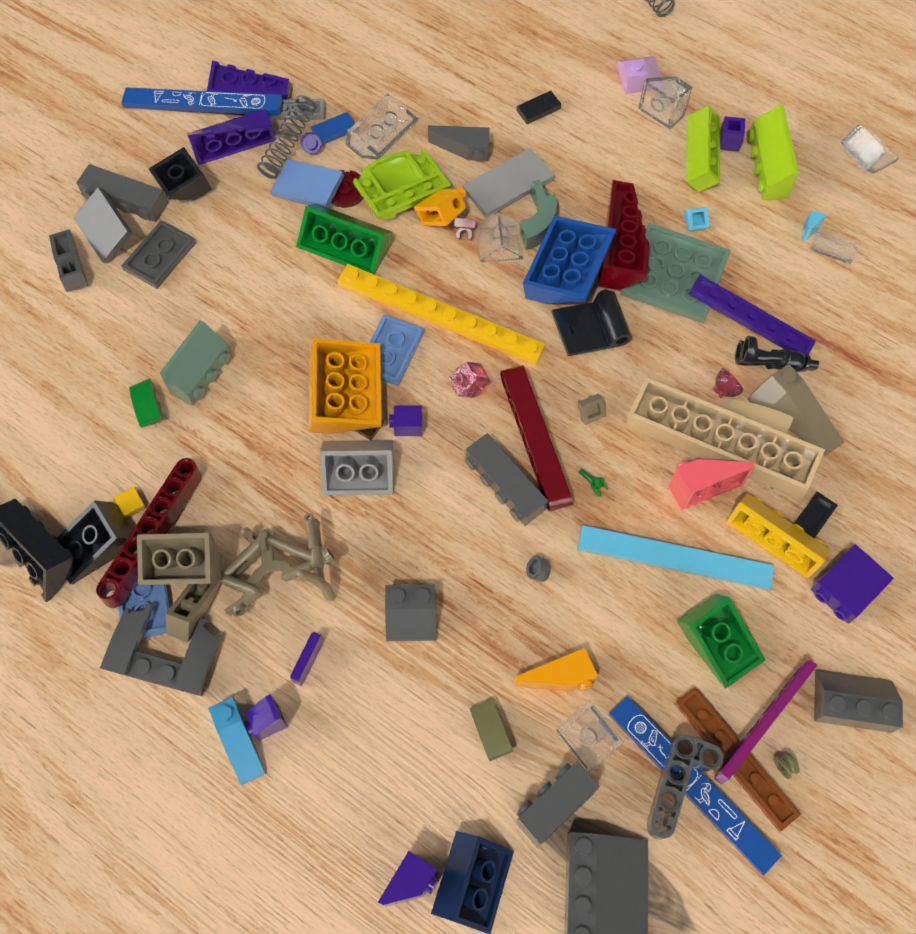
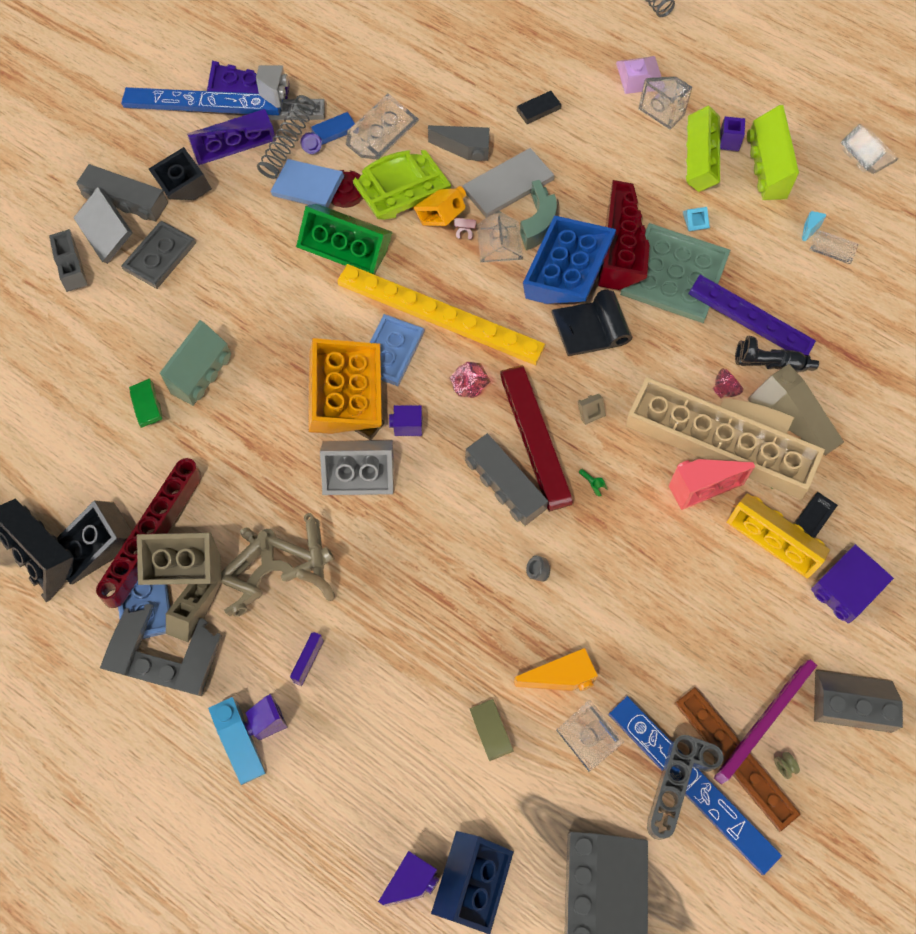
(129, 502): yellow tile -> none
(272, 83): none -> light grey slope
(410, 612): dark grey slope -> none
(556, 803): dark grey brick -> none
(676, 557): medium azure tile -> none
(721, 639): green slope -> none

